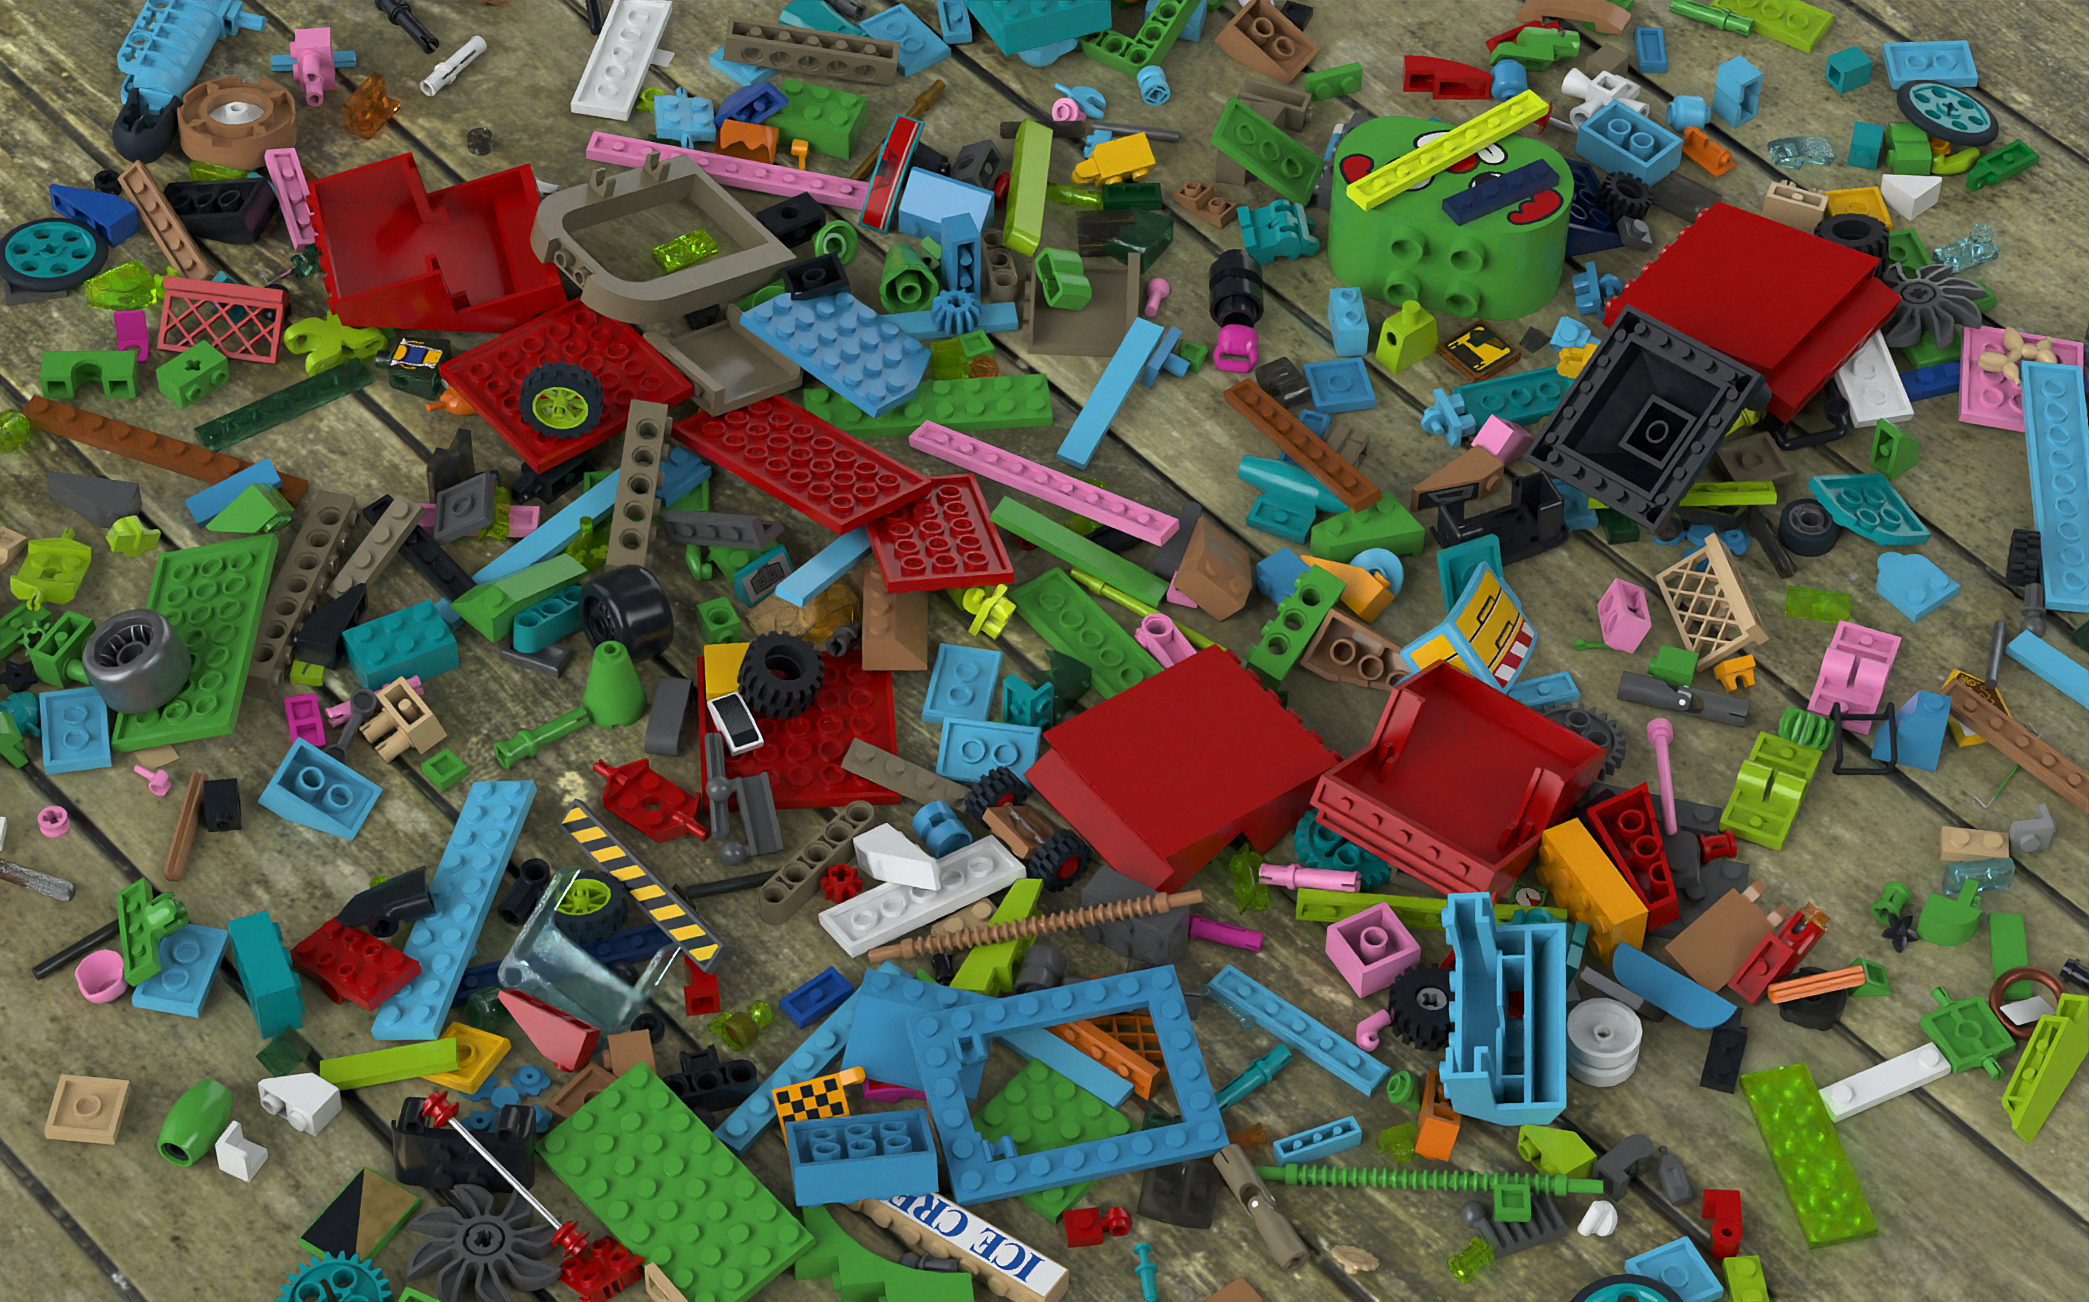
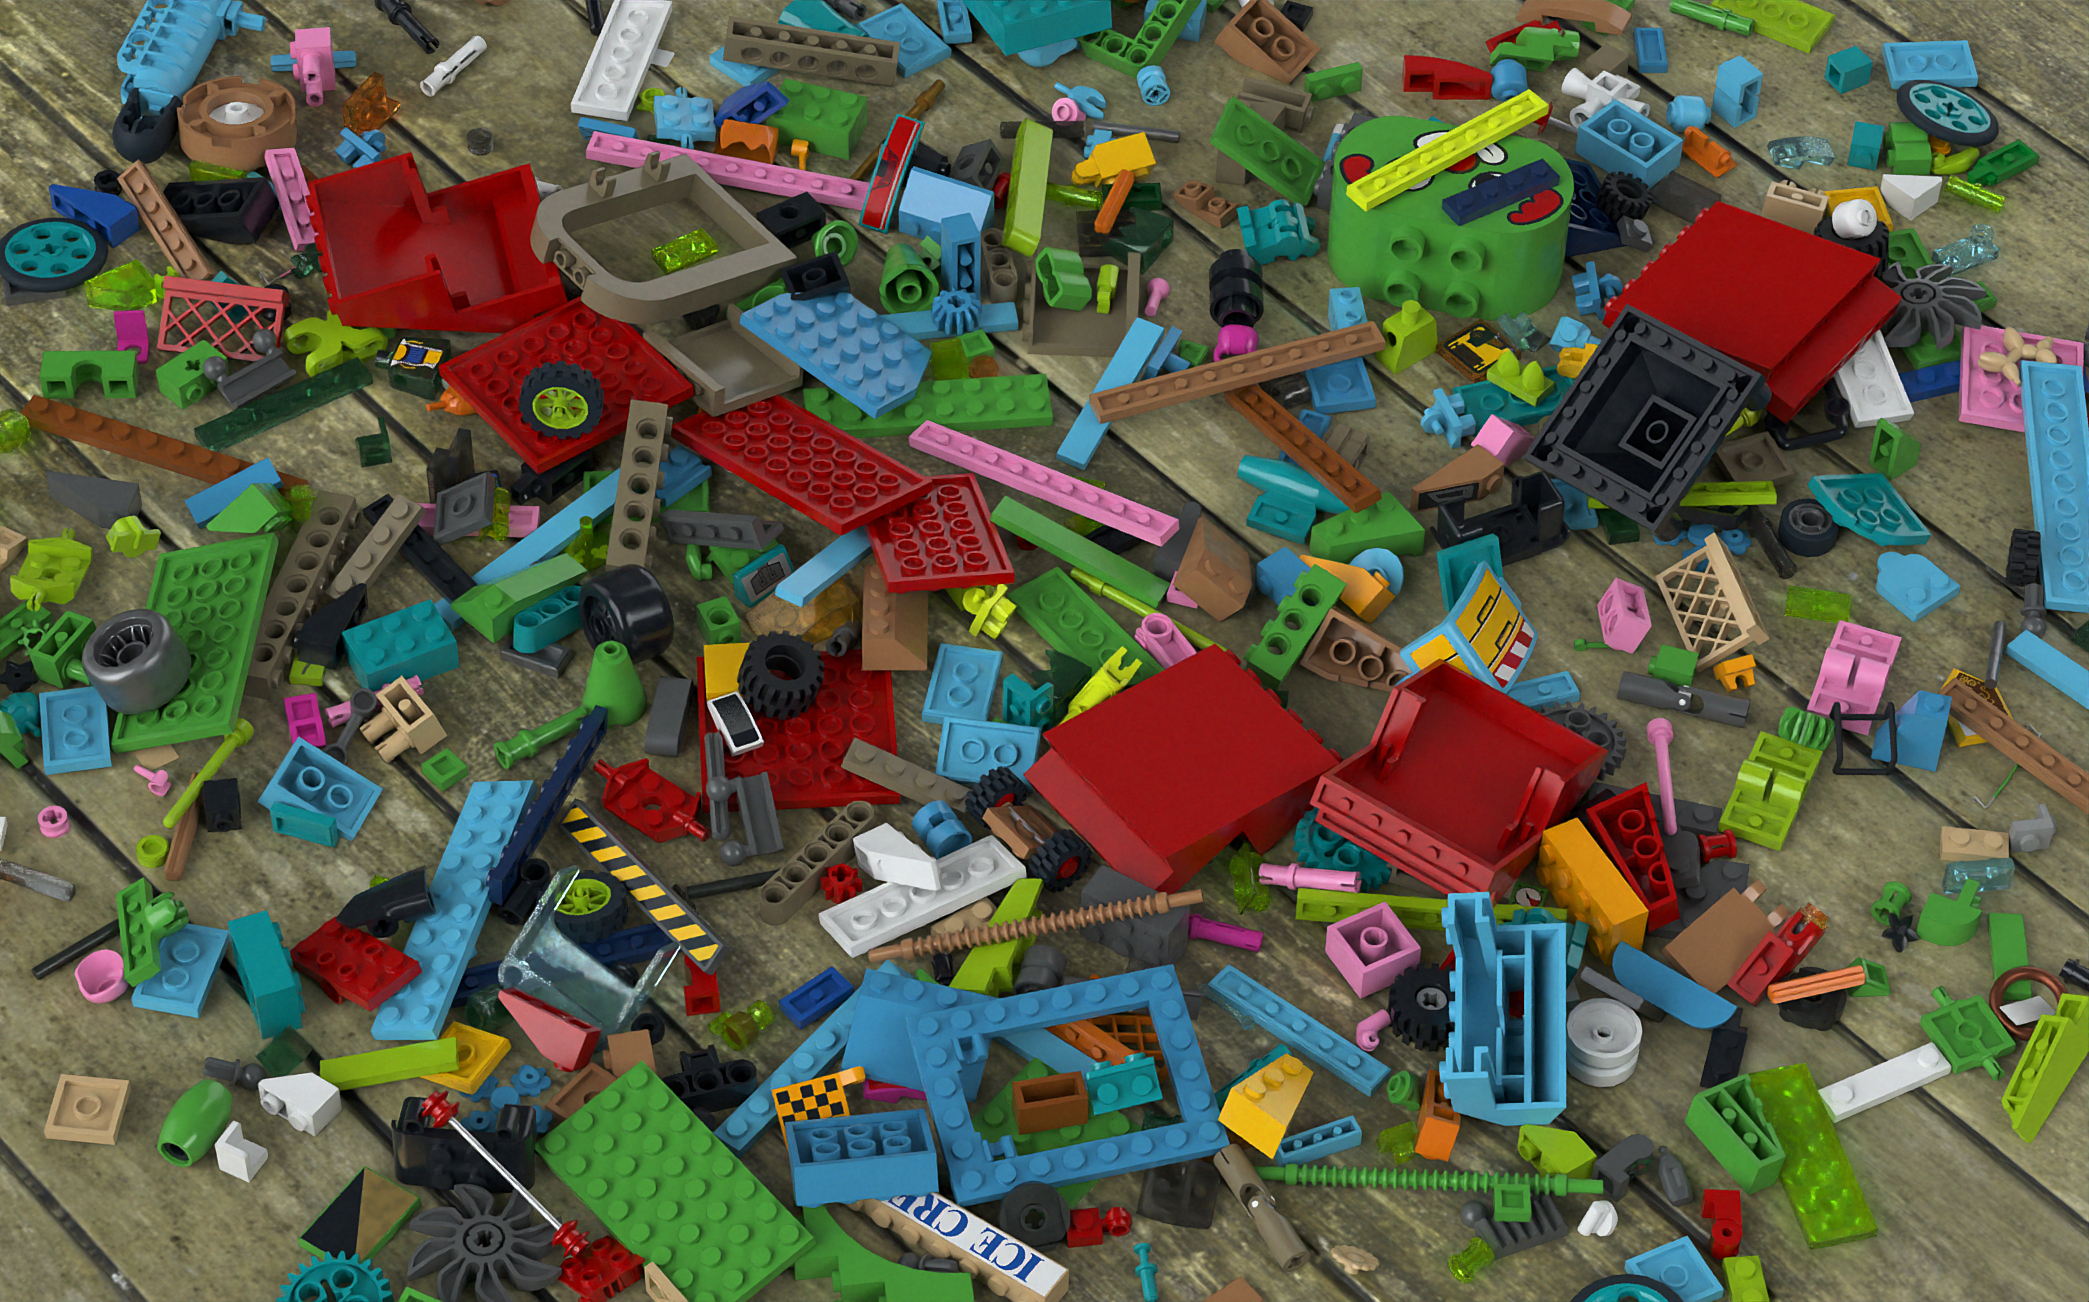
(152, 851): none -> lime tile
(240, 737): none -> lime piece
(248, 1075): none -> dark grey axle
(256, 378): none -> dark grey gear
(300, 501): none -> clear neon green hinge
(304, 824): none -> teal tile
(366, 148): none -> dark azure hips
(374, 448): none -> clear green panel
(544, 810): none -> dark blue plate
(588, 126): none -> dark azure tile
(1044, 1199): none -> pearl dark grey plate
(1049, 1102): none -> dark orange piece
(1103, 685): none -> neon yellow connector
(1106, 287): none -> lime bar
(1114, 201): none -> orange axle
(1123, 1084): none -> teal bracket
(1236, 372): none -> medium nougat plate
(1266, 1103): none -> yellow wedge
(1517, 329): none -> clear light blue tile
(1521, 380): none -> lime tile
(1737, 1134): none -> bright green wedge
(1854, 219): none -> white head
(1975, 194): none -> clear neon green pin

